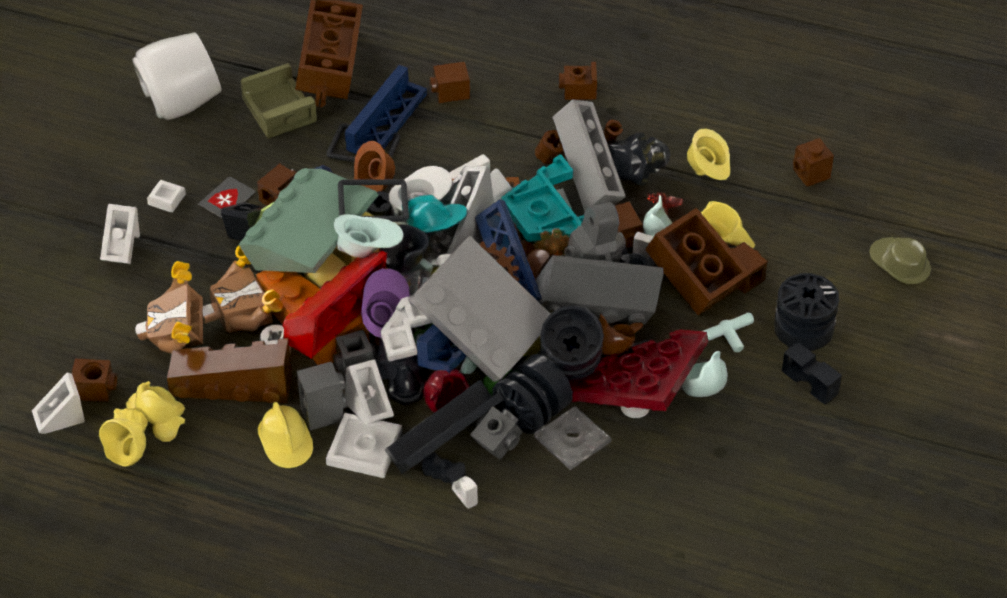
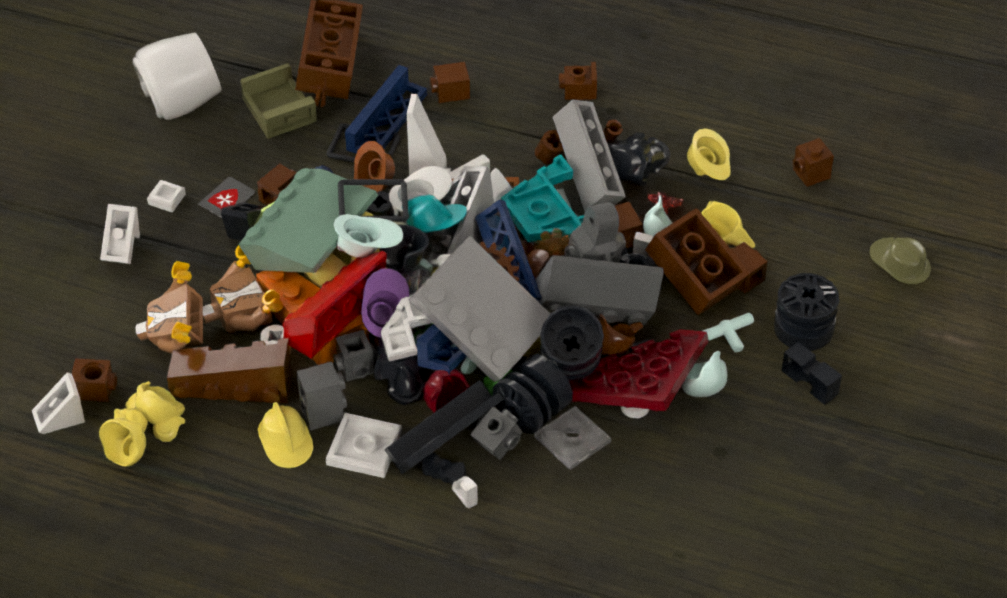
(366, 392): white slope -> none
(423, 143): none -> white wedge

